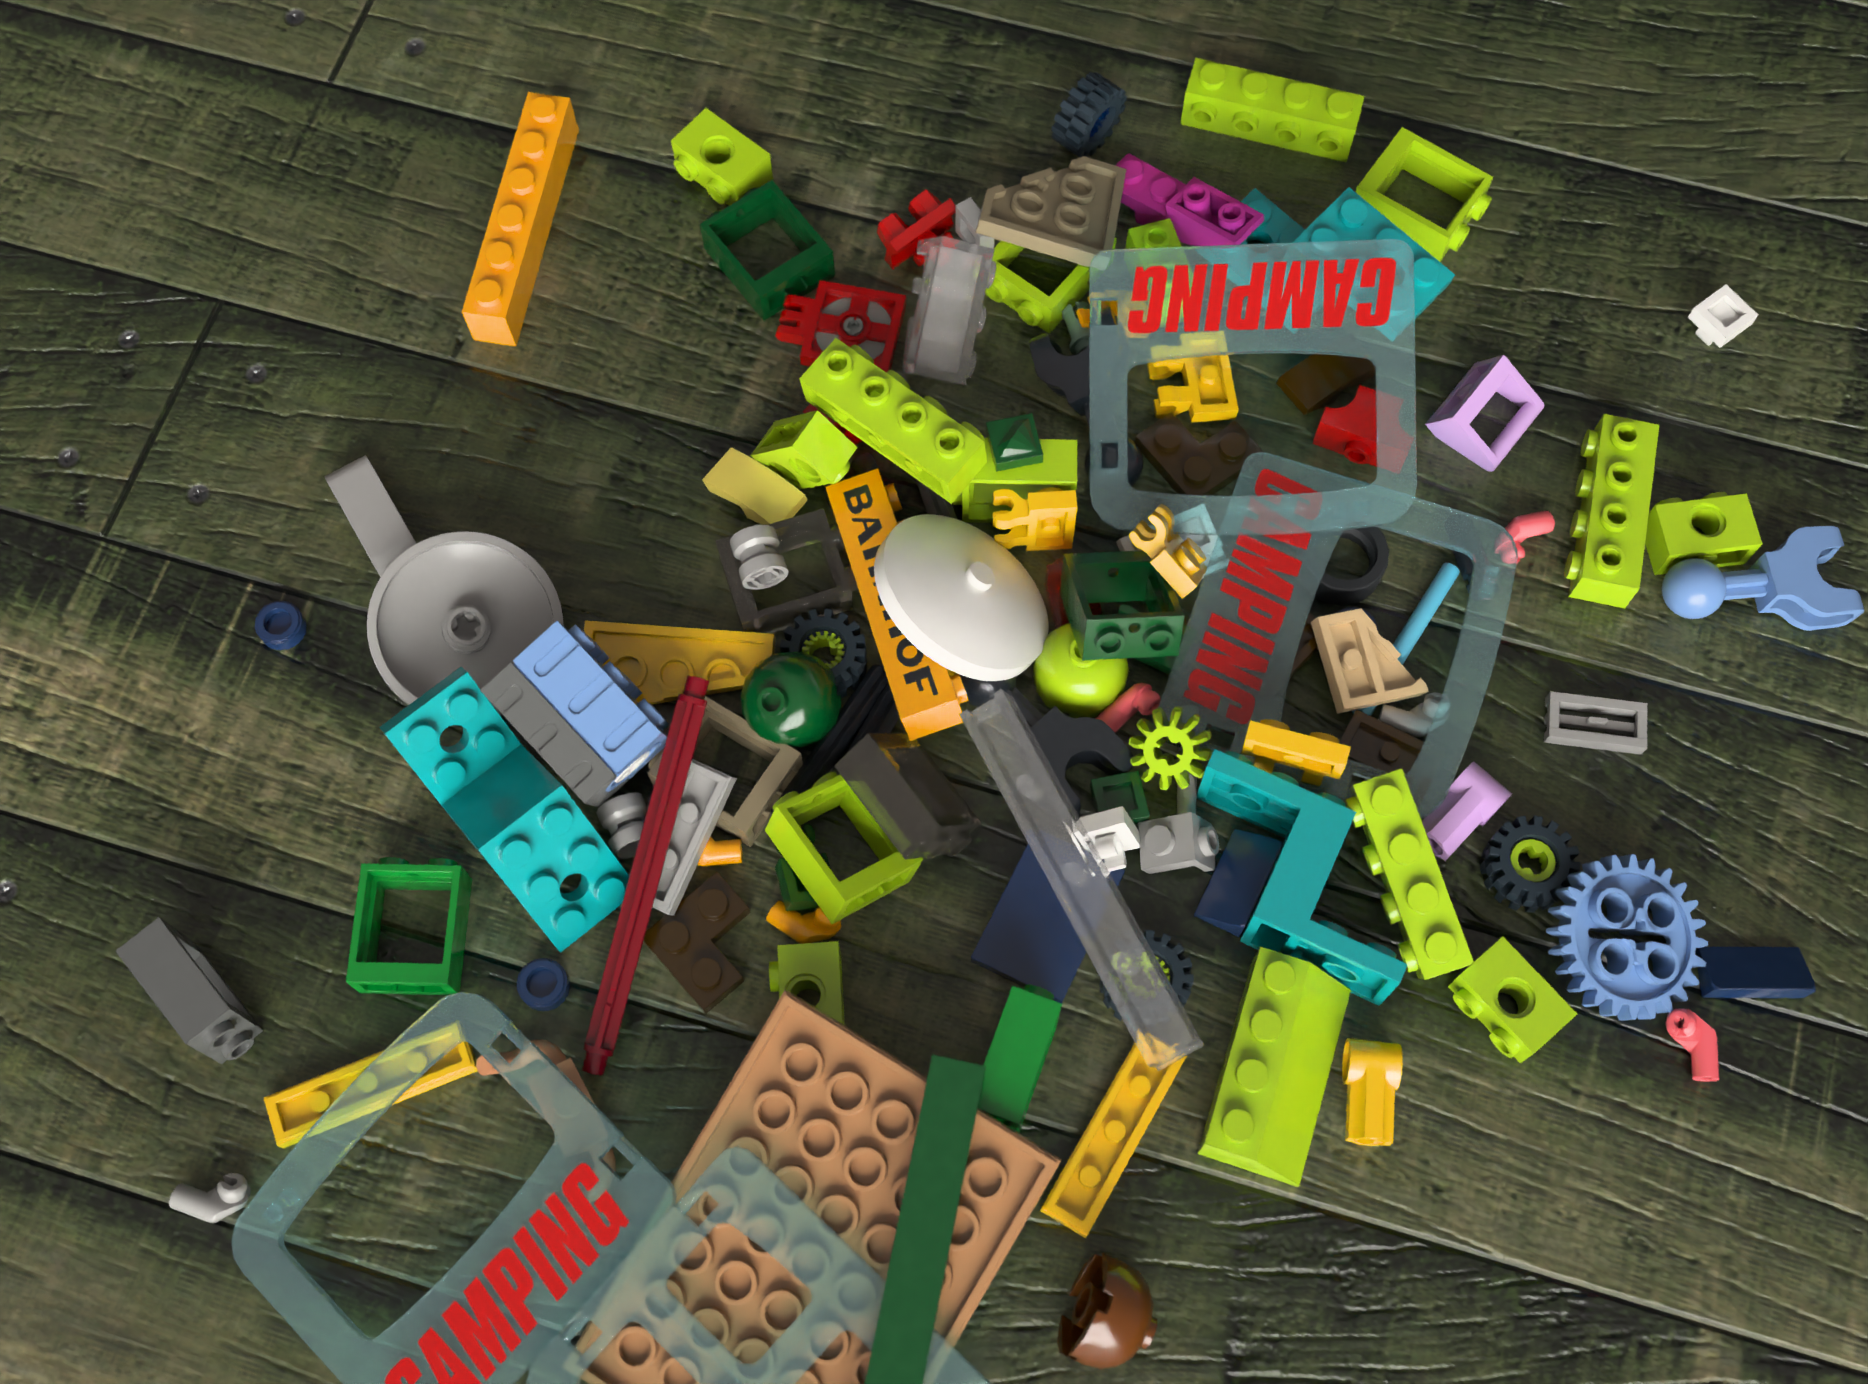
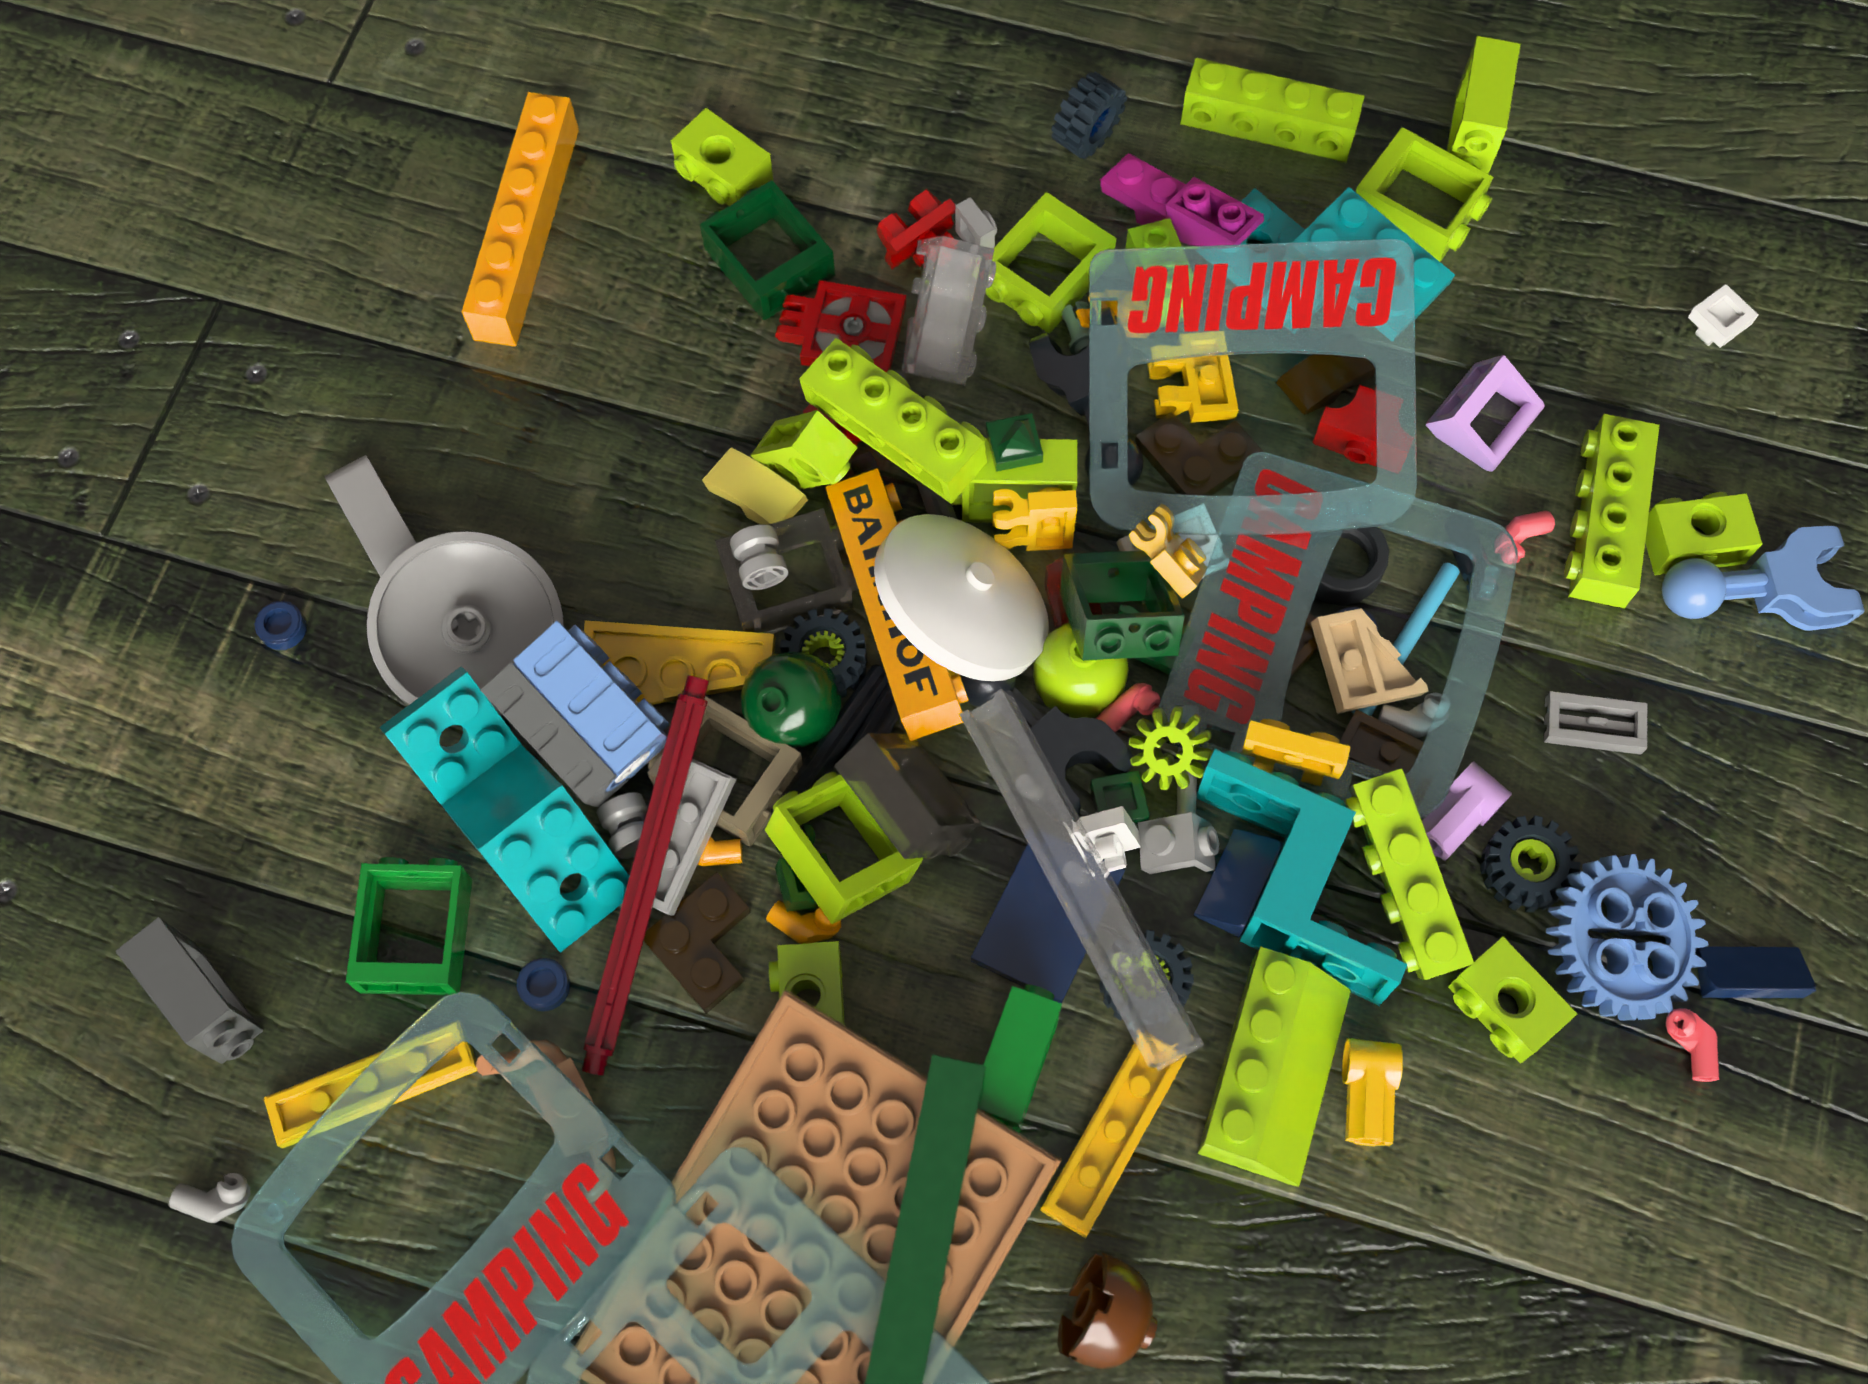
(1058, 212): dark tan plate -> none
(1483, 102): none -> lime window

